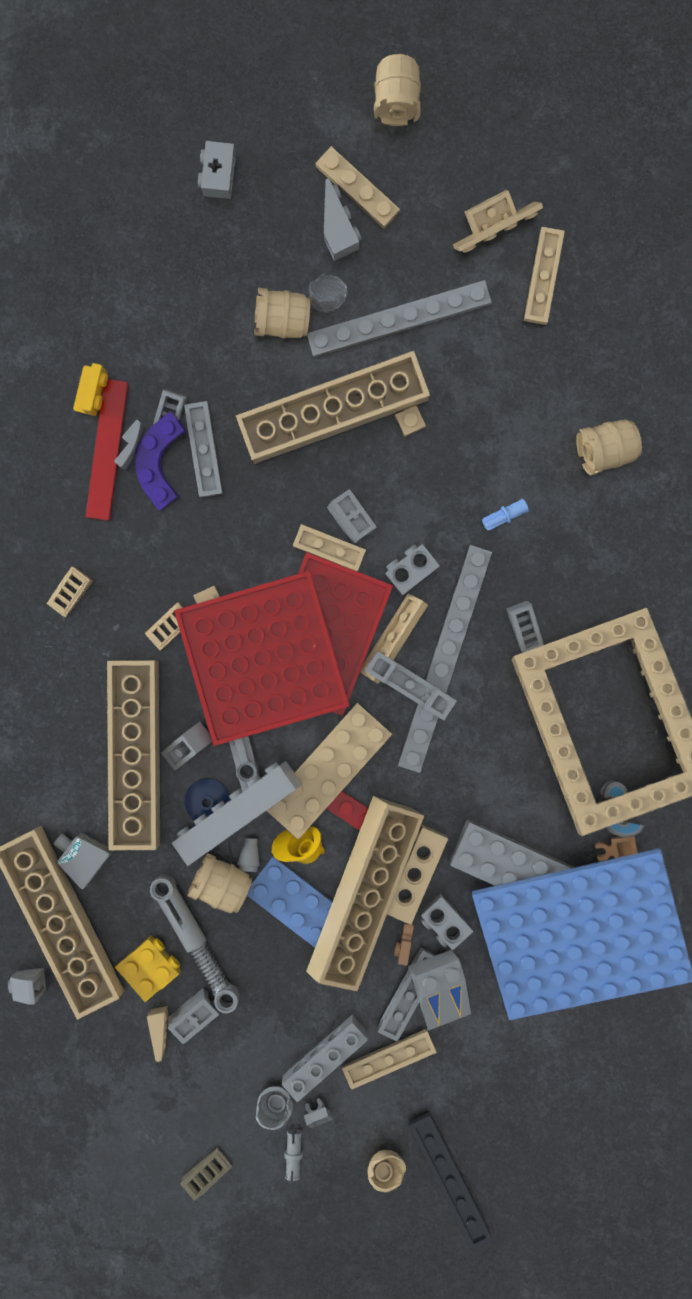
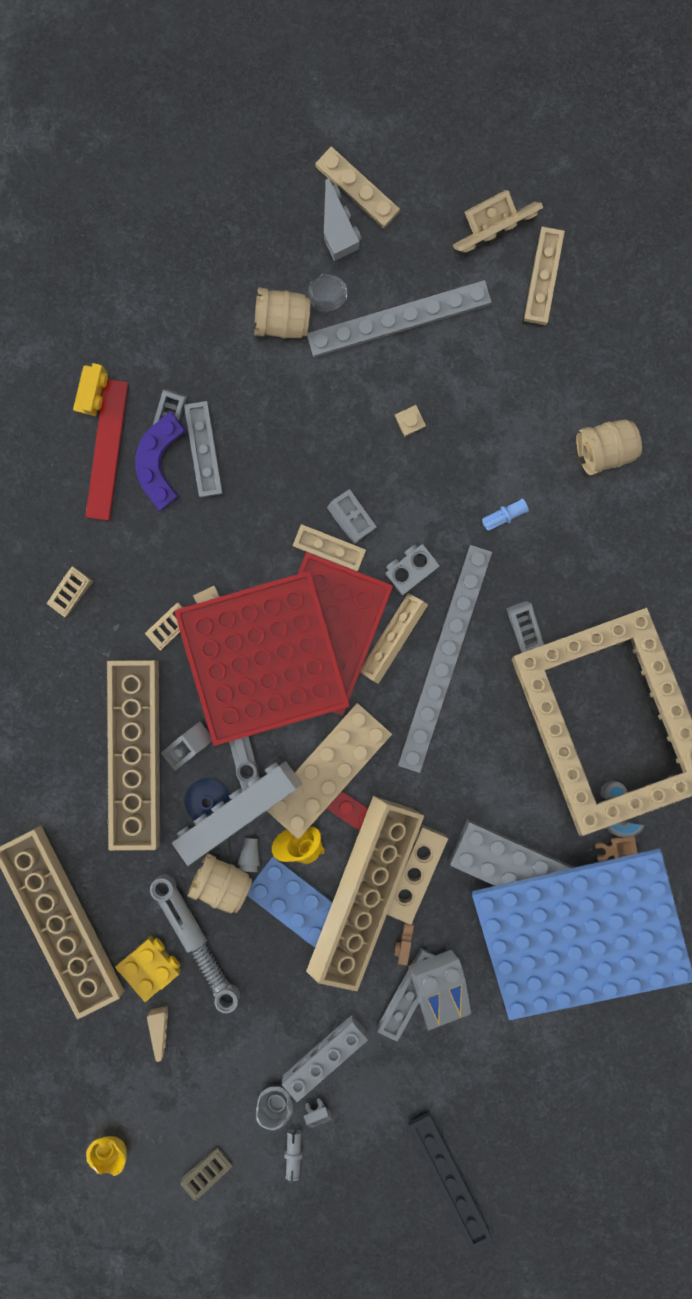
(27, 985): light grey slope -> none
(81, 857): light grey torso -> none
(107, 1155): none -> yellow hair
(133, 437): light grey slope -> none
(192, 1016): light grey hinge -> none
(221, 156): light grey brick -> none
(333, 407): tan brick -> none
(386, 1170): tan hair -> none
(389, 1059): tan plate -> none
(397, 90): tan piece -> none
(410, 685): light grey slope -> none
(450, 918): light grey brick -> none

